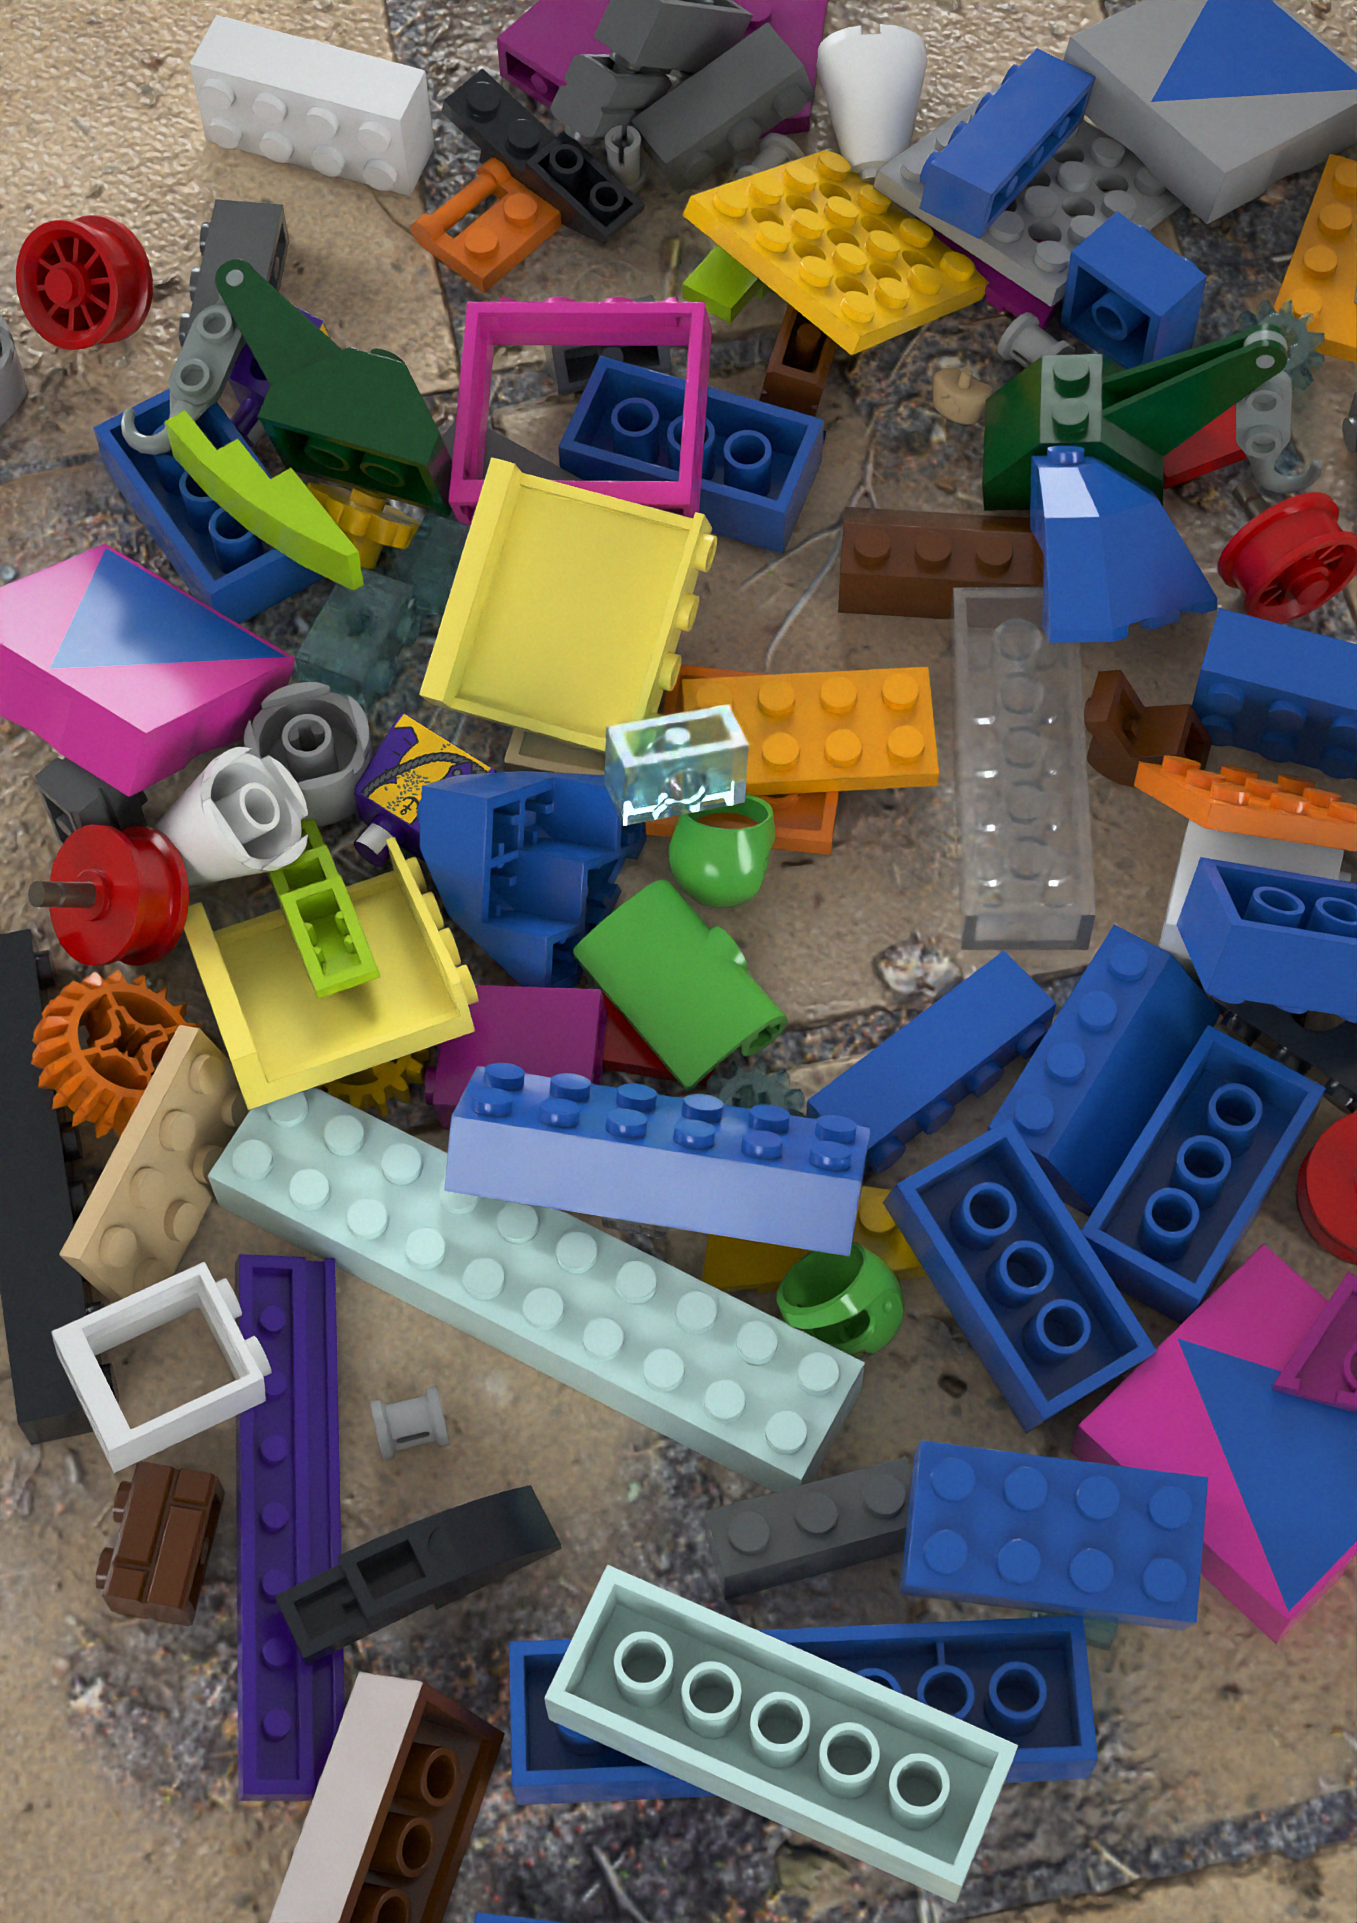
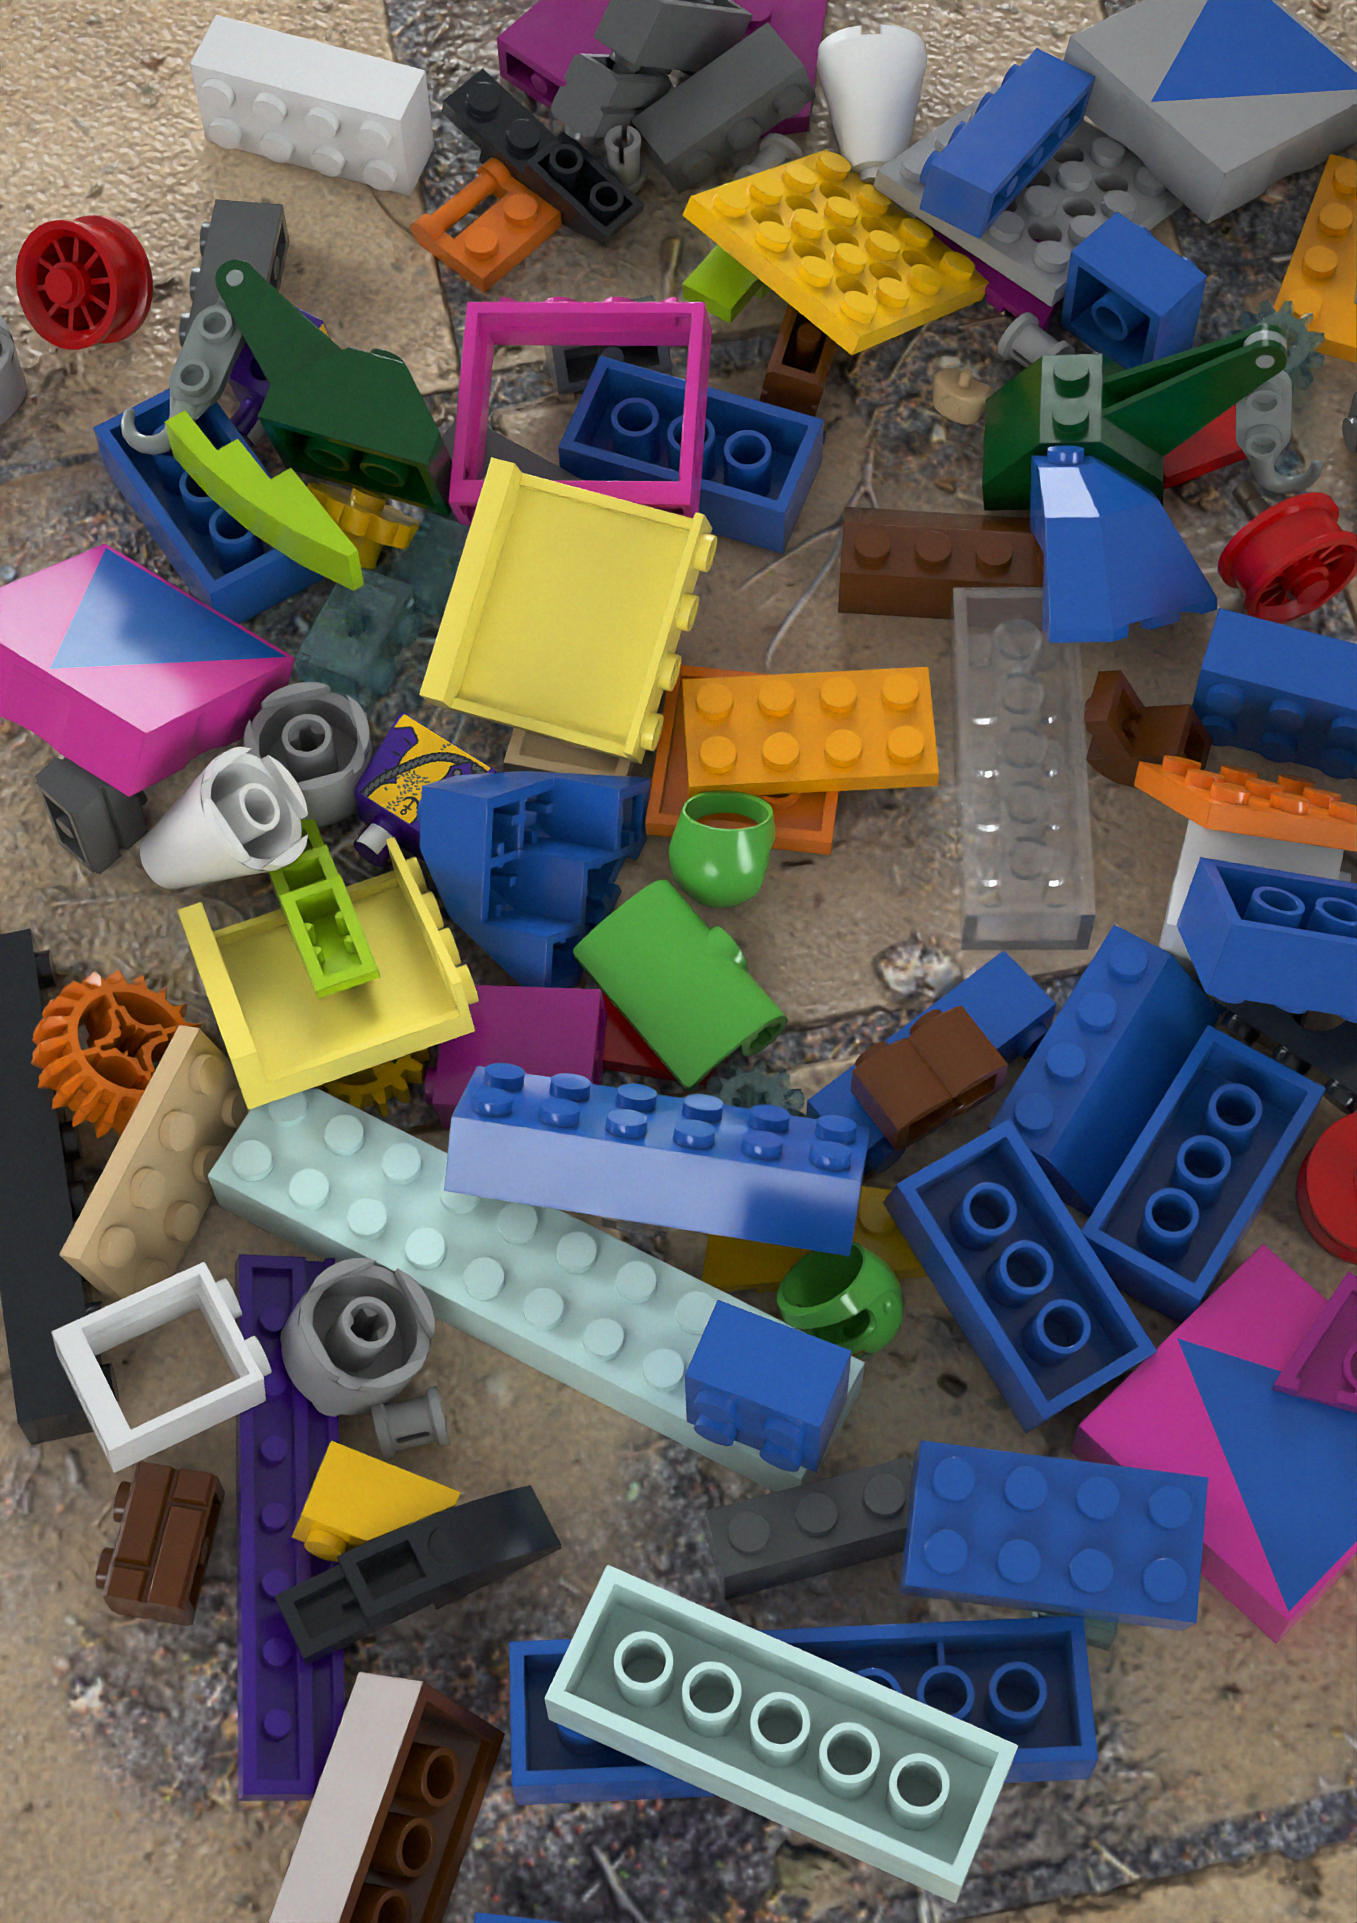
(116, 895): red wheel -> none
(325, 1329): none -> light grey brick
(363, 1499): none -> yellow slope
(675, 764): clear light blue brick -> none
(766, 1387): none -> blue brick
(927, 1076): none -> reddish brown brick

